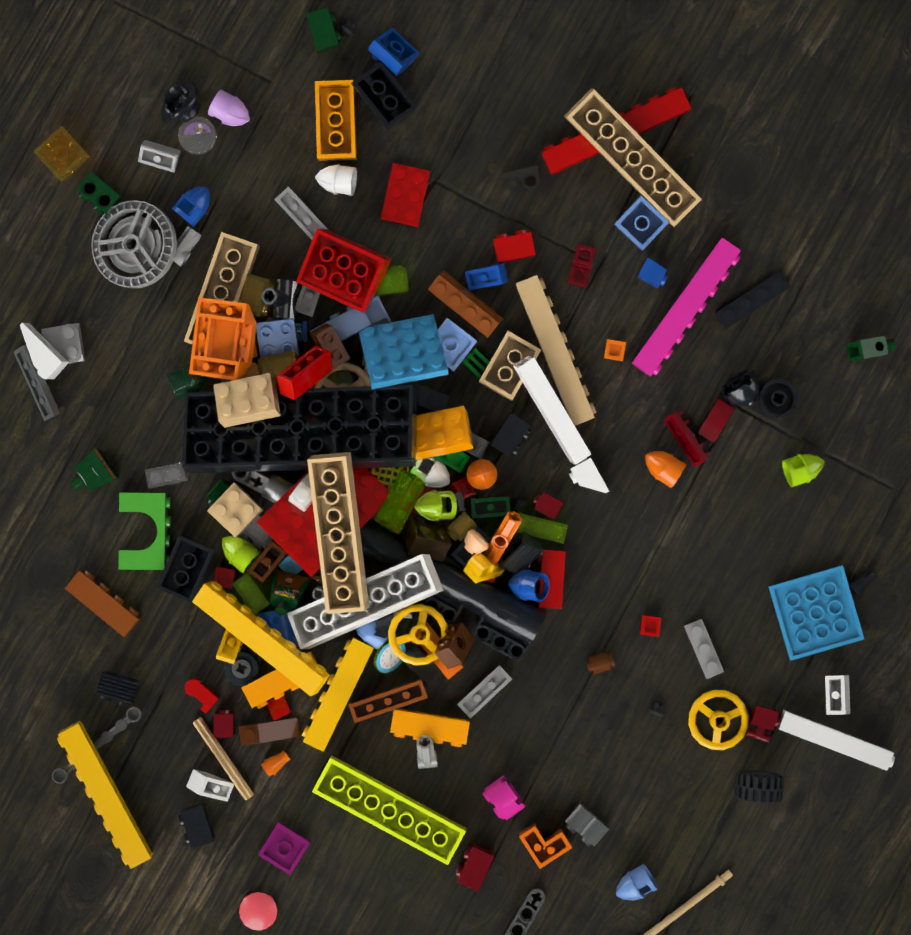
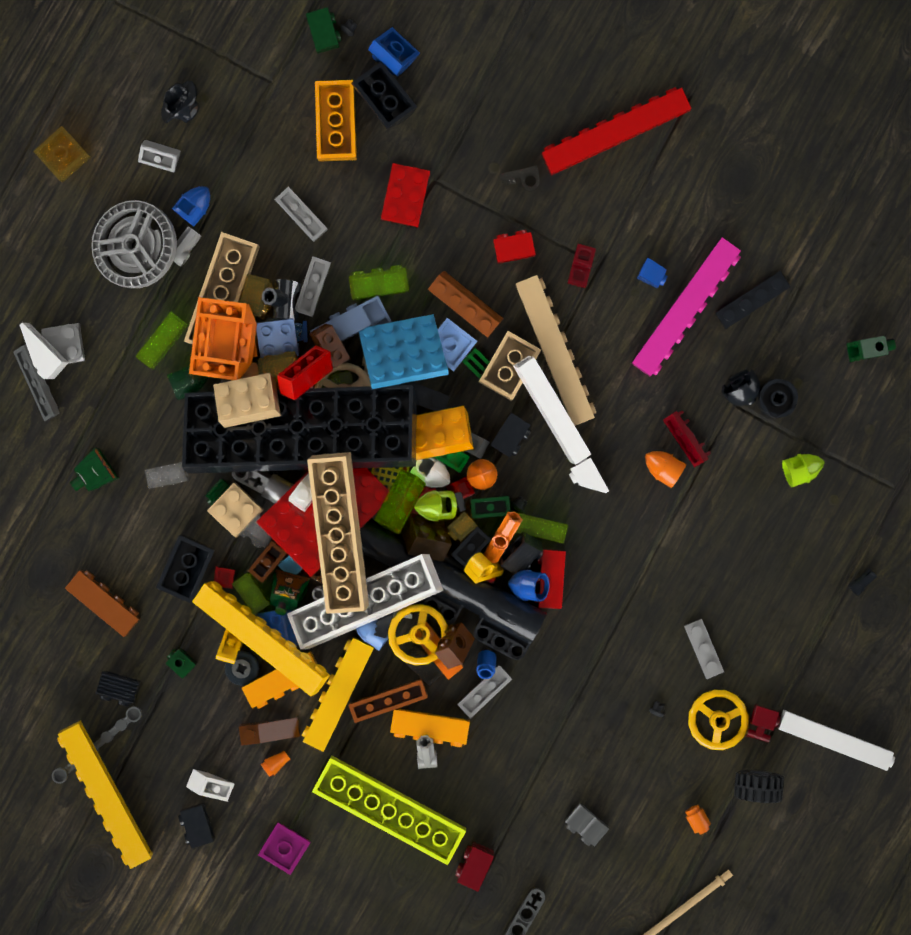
(101, 191): dark green brick -> none
(155, 506): bright green arch -> none
(162, 340): none -> clear neon green brick
(180, 662): none -> dark green brick
(197, 135): clear tile -> none
(203, 693): red leg -> none
(223, 758): tan axle -> none
(224, 723): dark red brick -> none
(229, 109): lavender helmet -> none
(240, 552): lime helmet -> none
(258, 911): coral dish -> none
(278, 708): red slope -> none
(338, 179): white helmet -> none
(343, 269): red slope -> none
(385, 659): piece -> none
(475, 542): light nougat cone -> none
(486, 276): blue plate -> none
(486, 664): none -> blue brick
(504, 798): dark pink brick -> none
(542, 849): orange brick -> none
(547, 505): dark red brick -> none
(600, 662): reddish brown brick -> none
(614, 350): orange plate -> none
(632, 157): tan brick -> none
(636, 884): medium blue helmet -> none
(641, 223): medium blue brick -> none
(650, 626): red plate -> none
(698, 819): none -> orange brick
(716, 420): dark red slope -> none
(816, 612): dark azure plate -> none
(837, 695): white brick -> none

